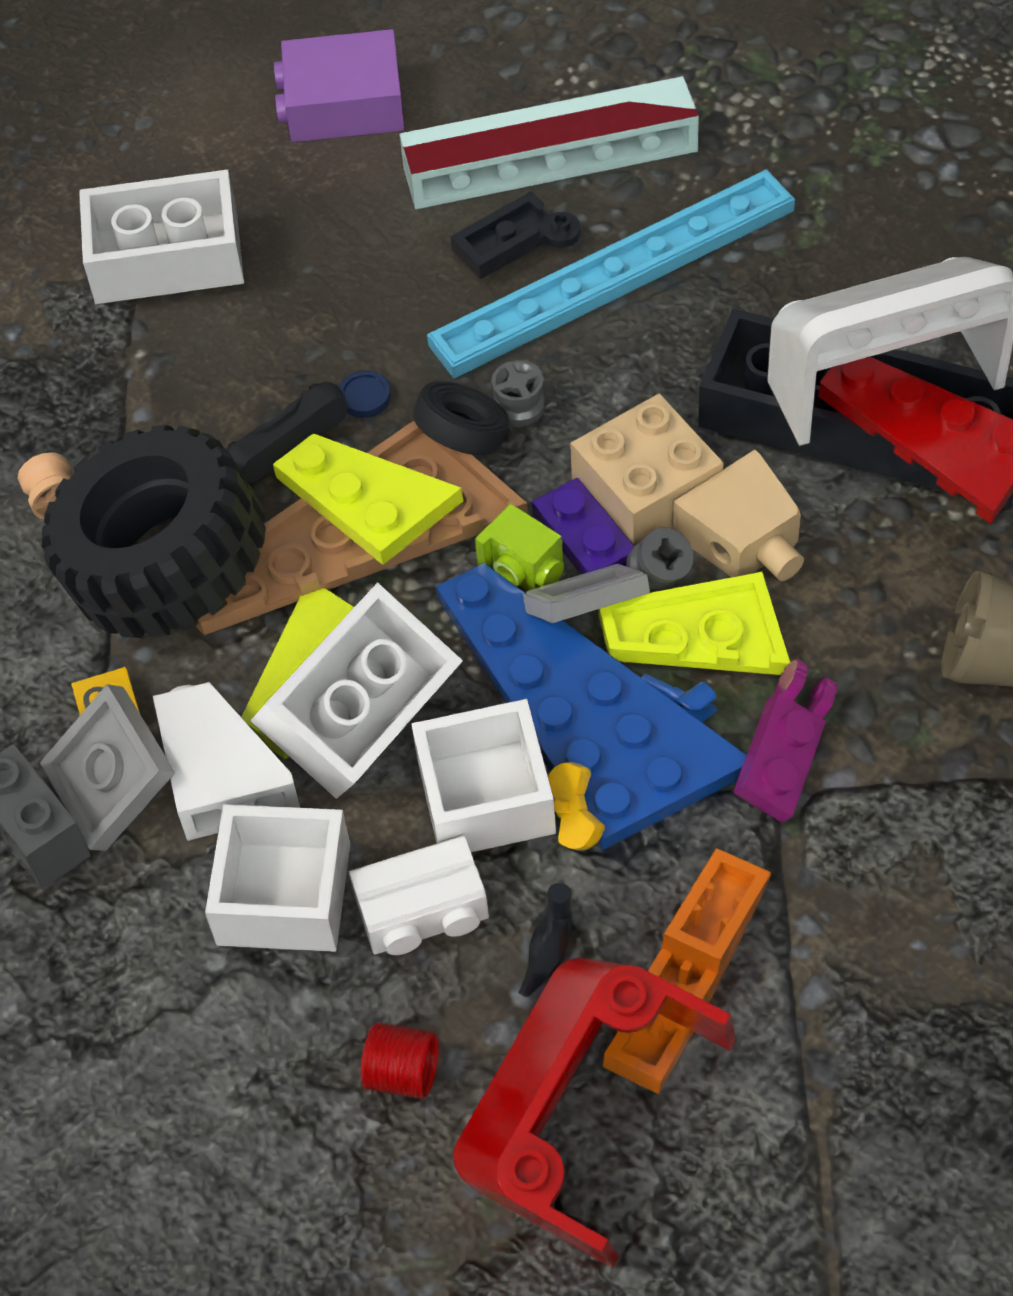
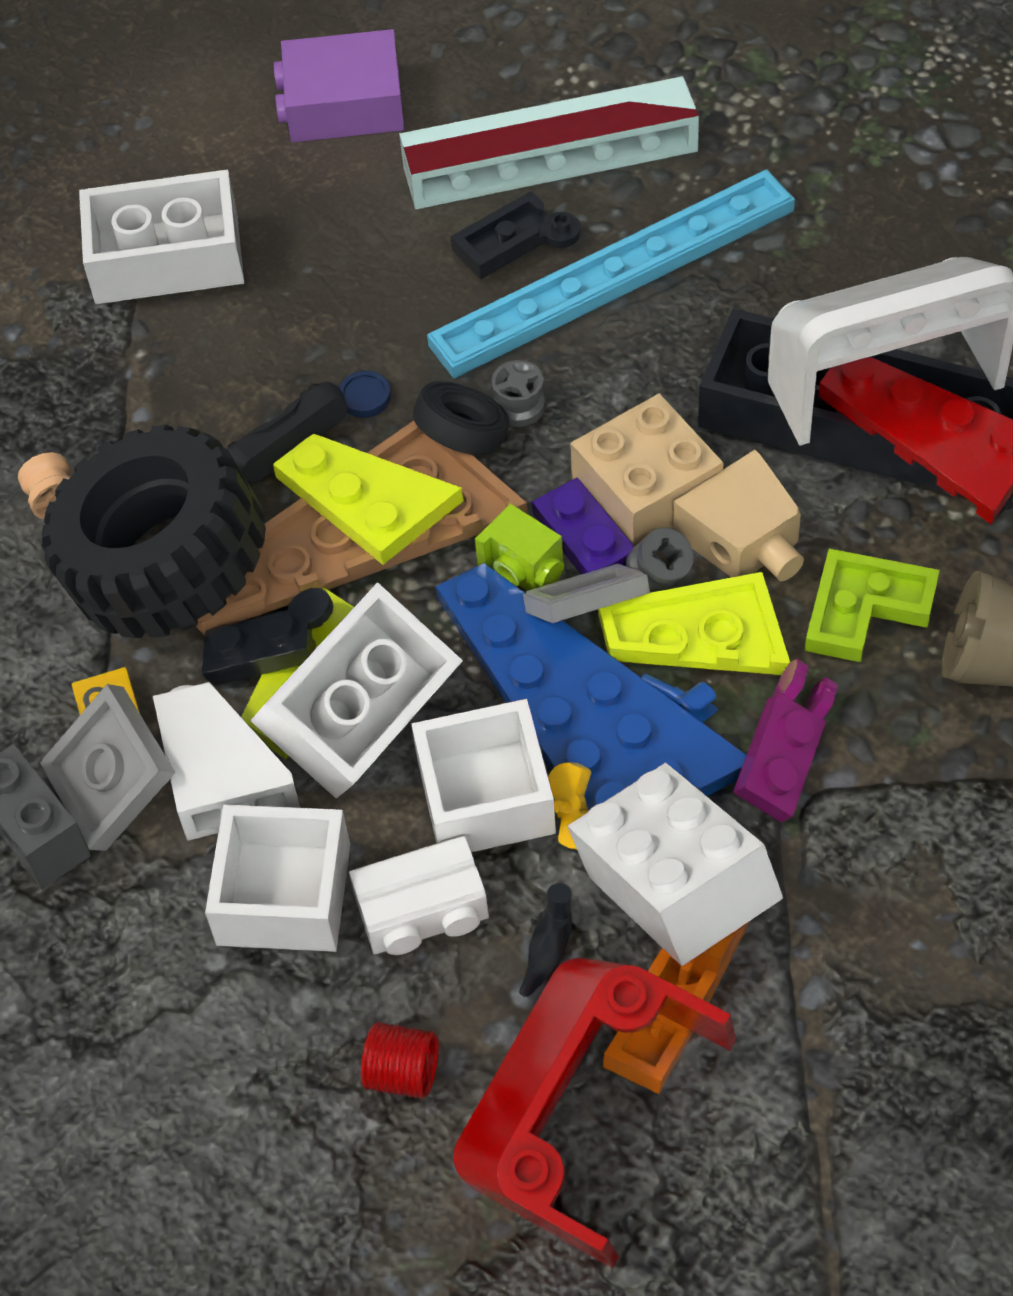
(266, 641): none -> black hinge
(675, 863): none -> white brick
(862, 588): none -> lime plate

